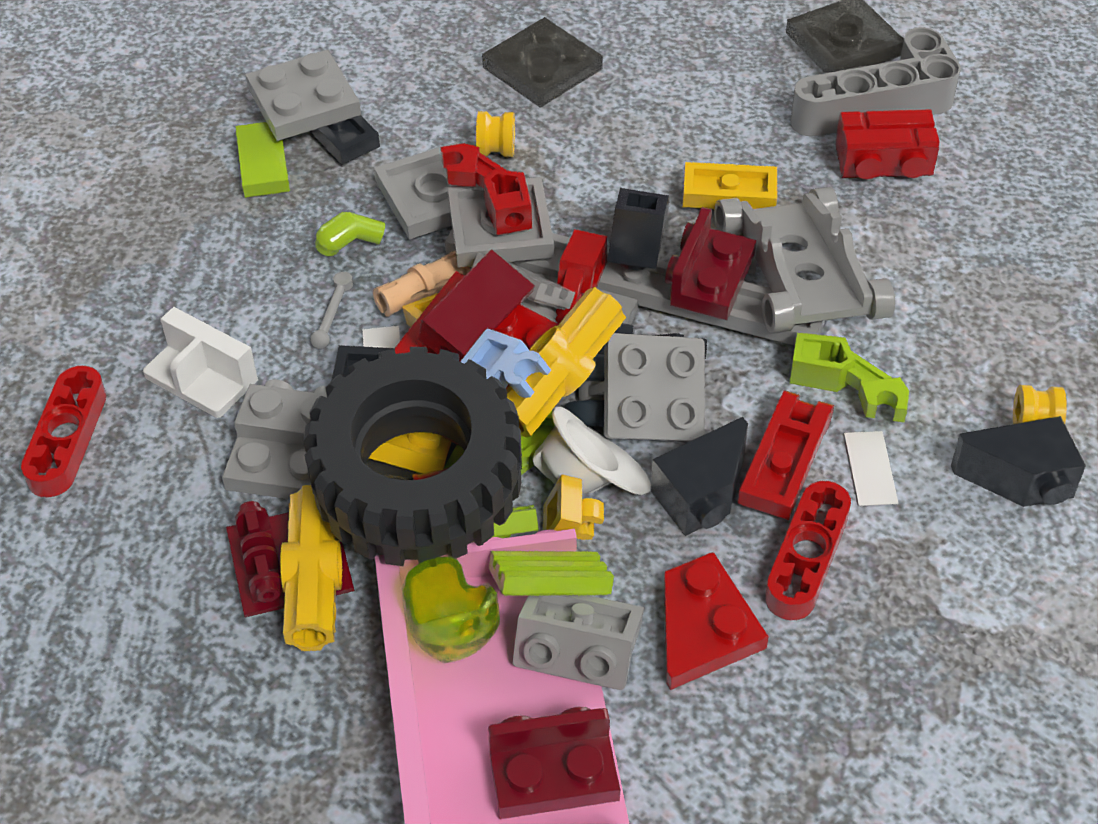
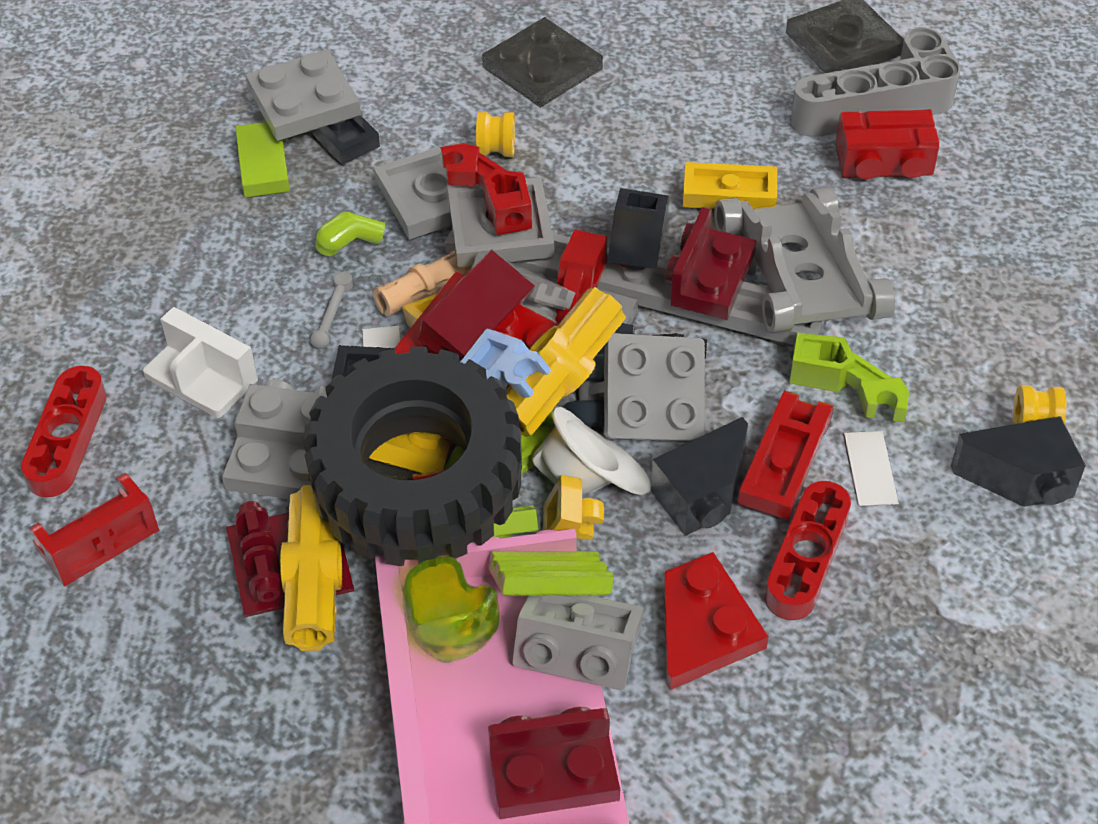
(97, 534): none -> red hinge

